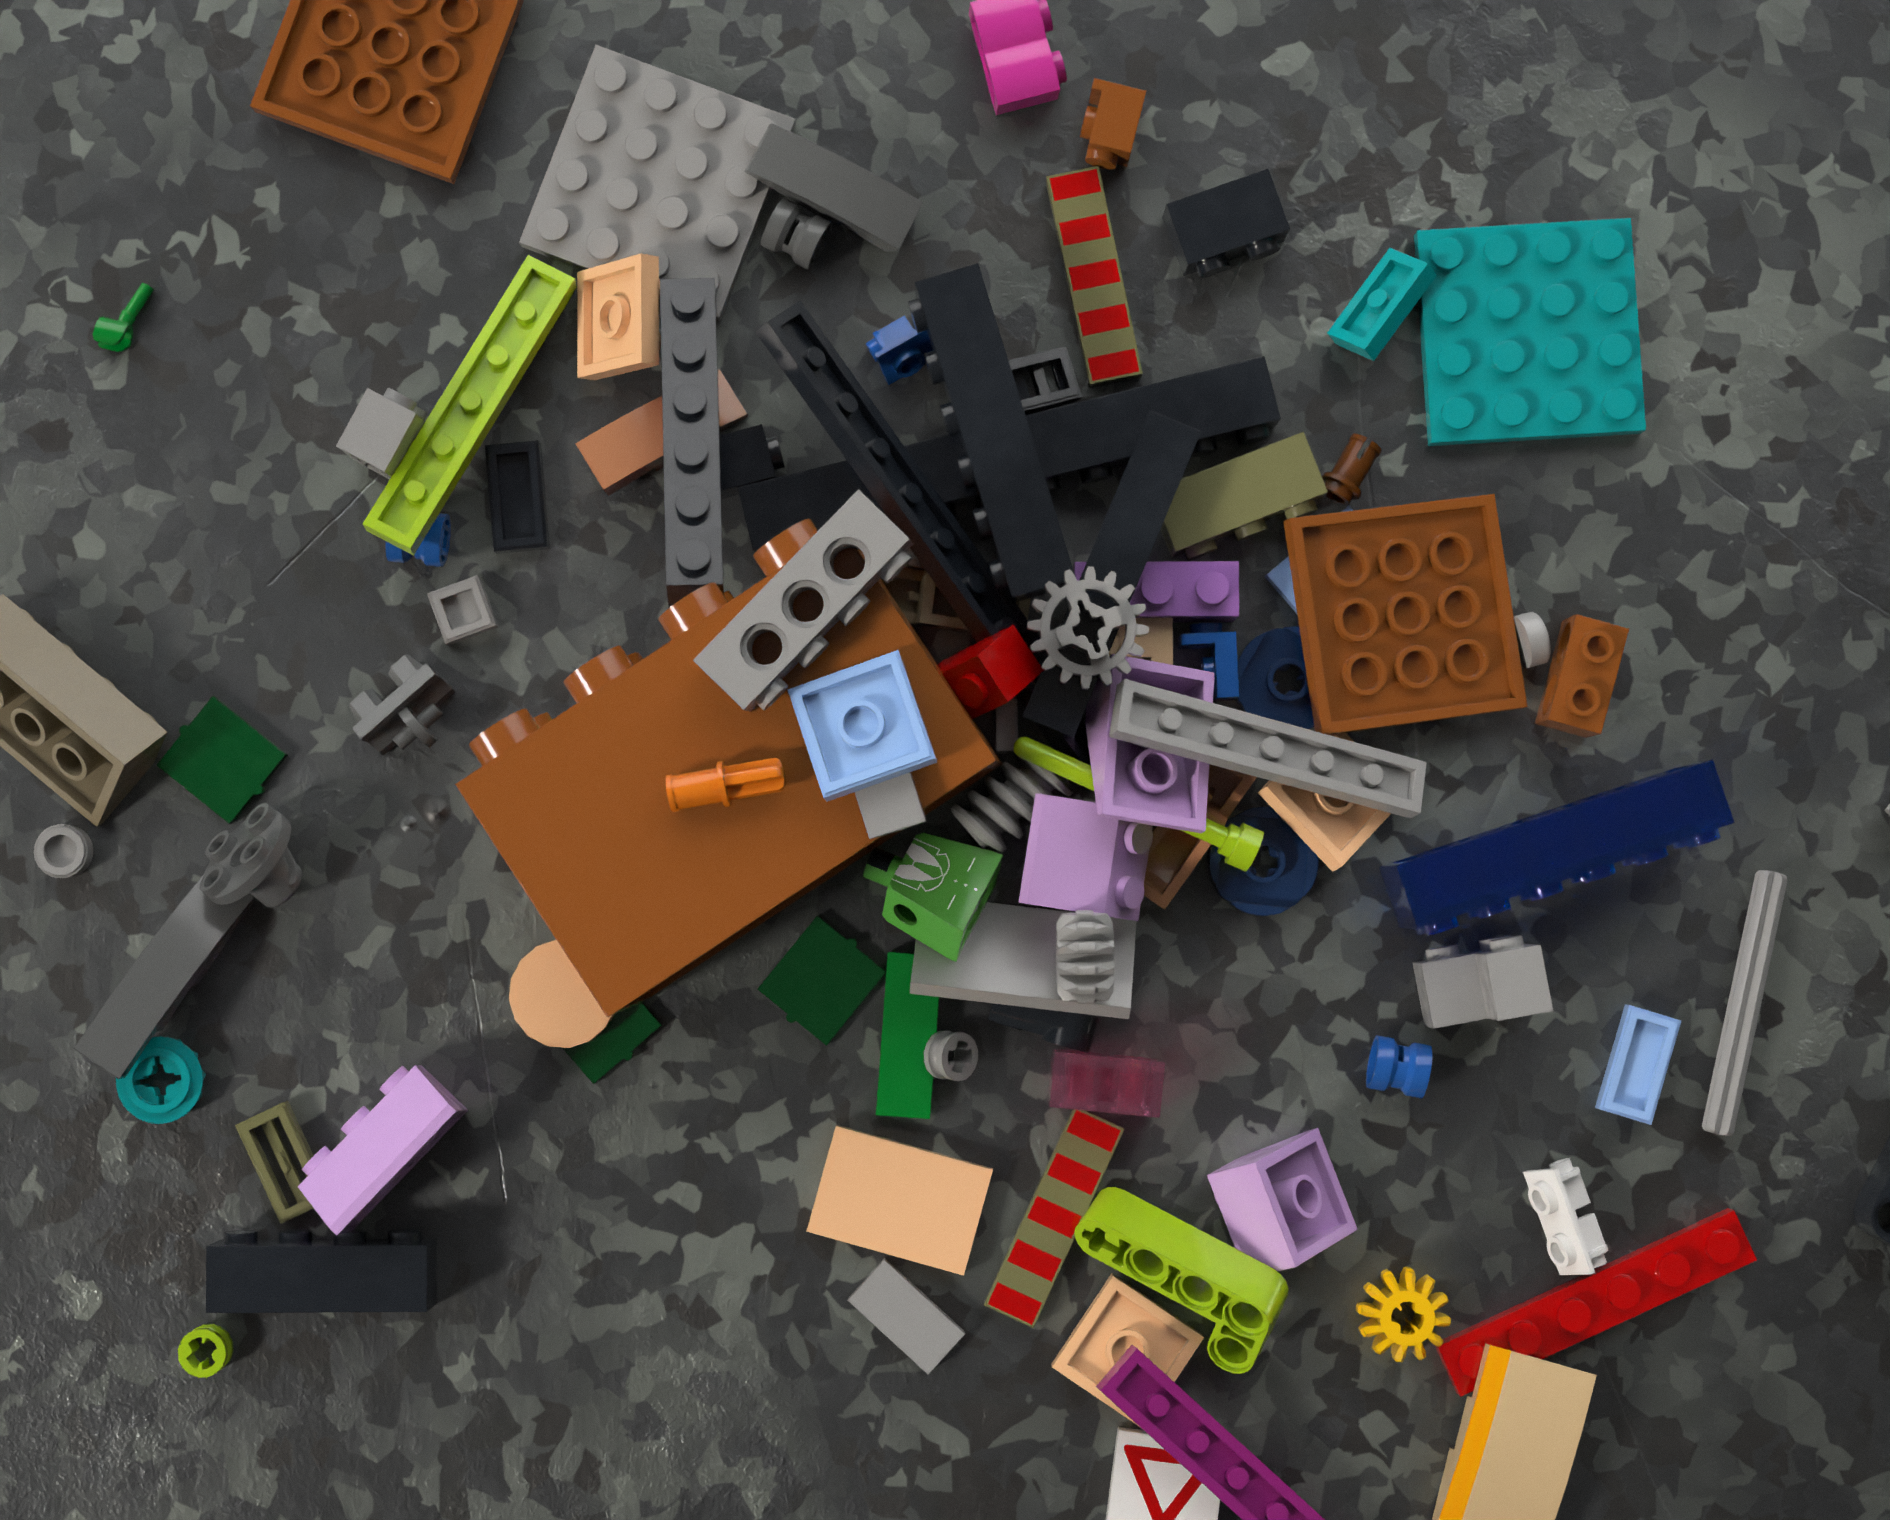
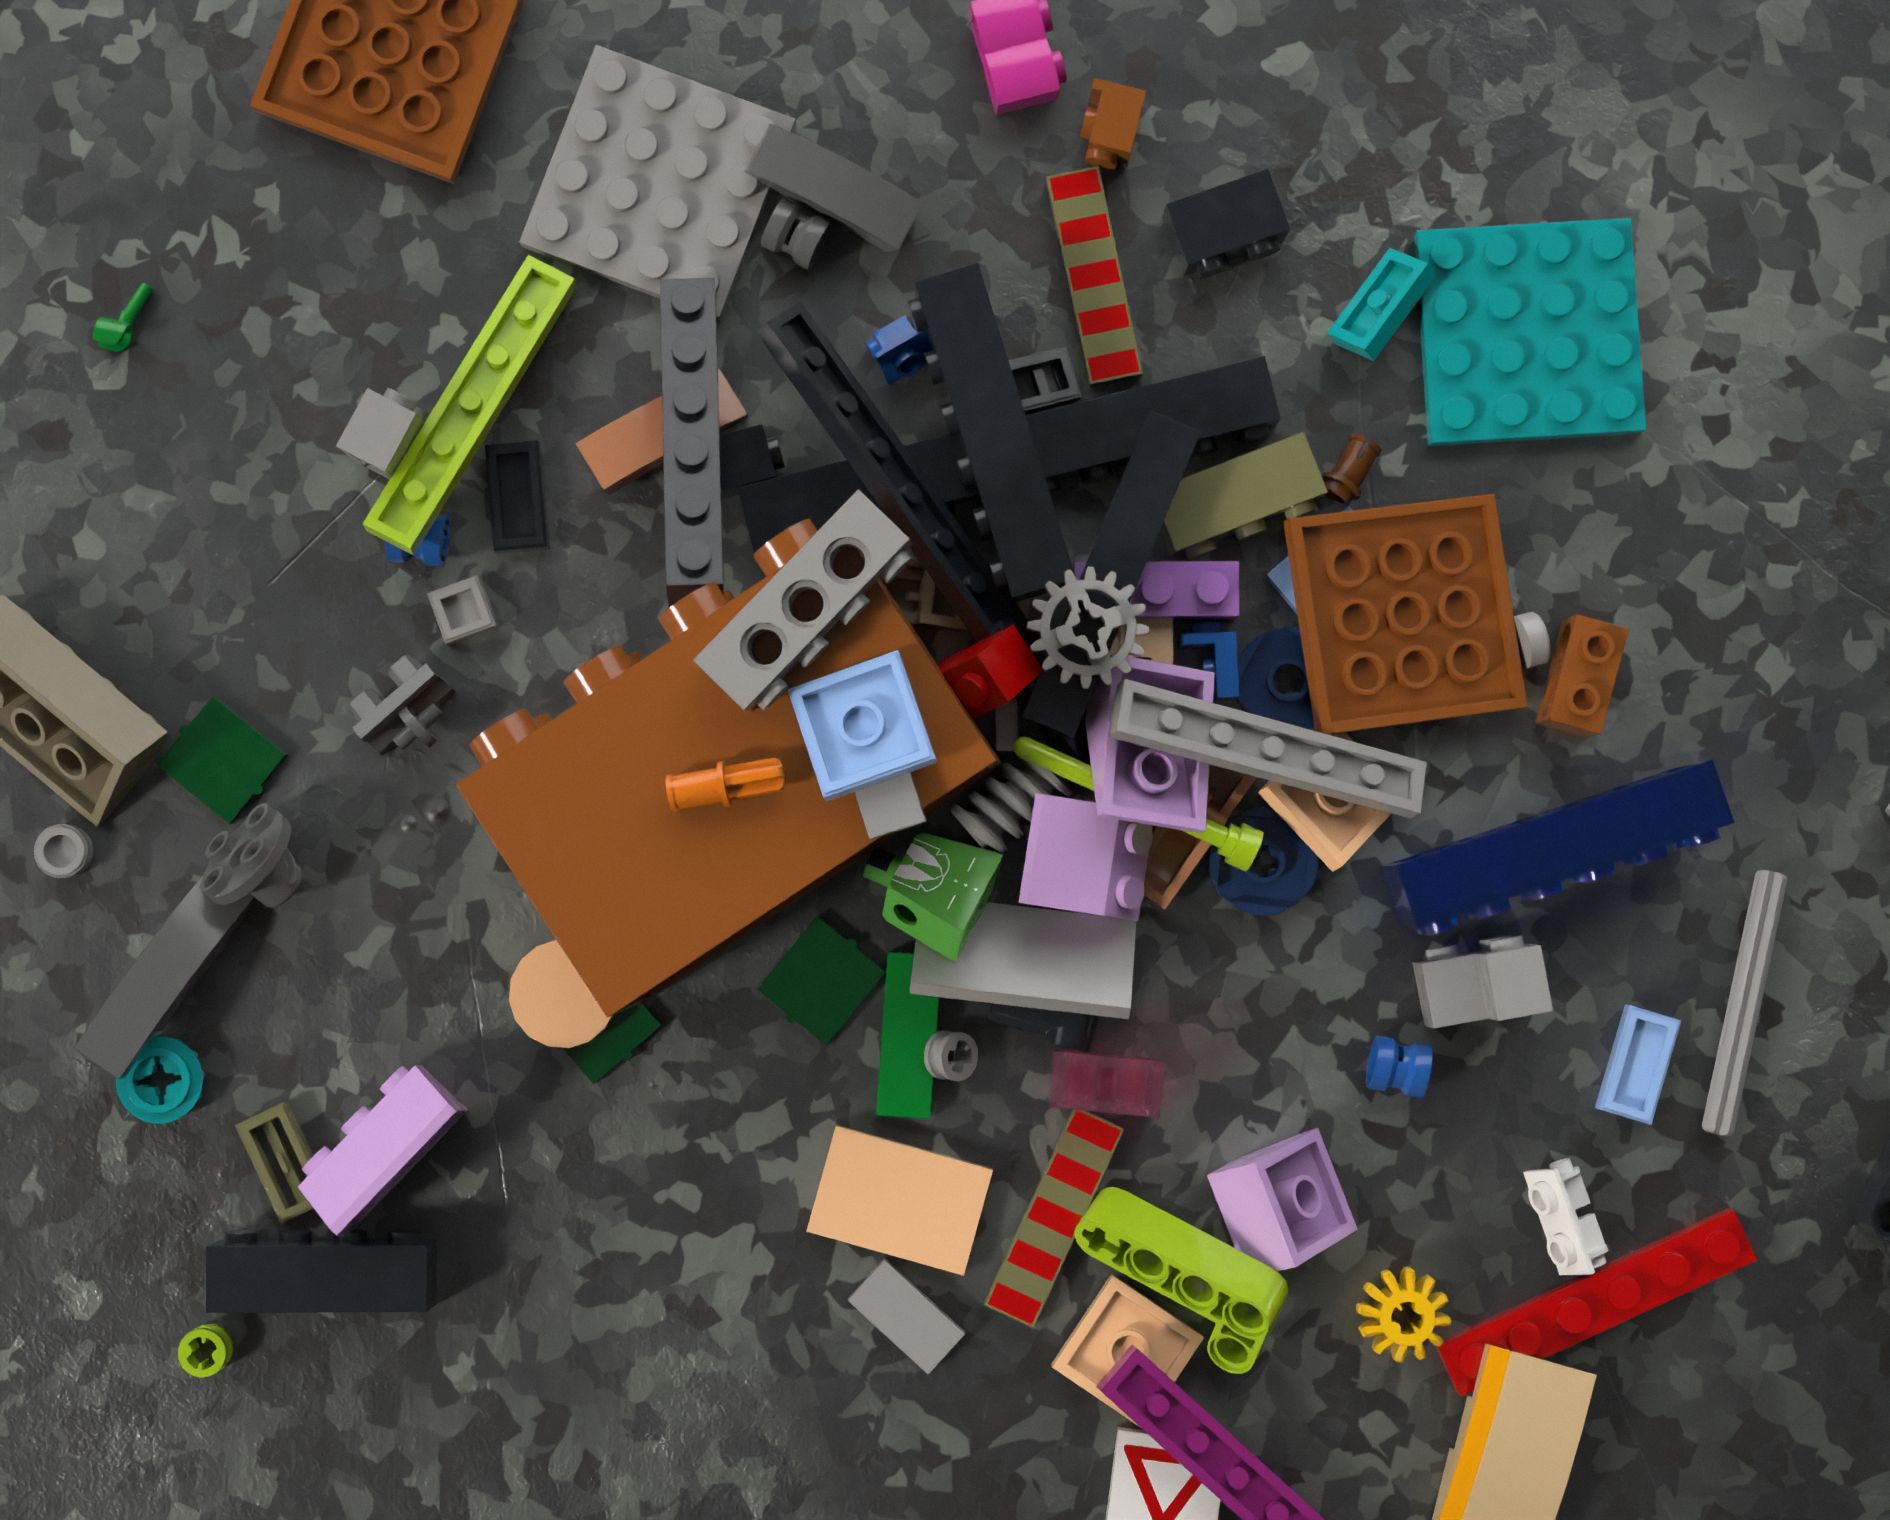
(618, 317): light nougat plate -> none
(1085, 957): light grey gear -> none

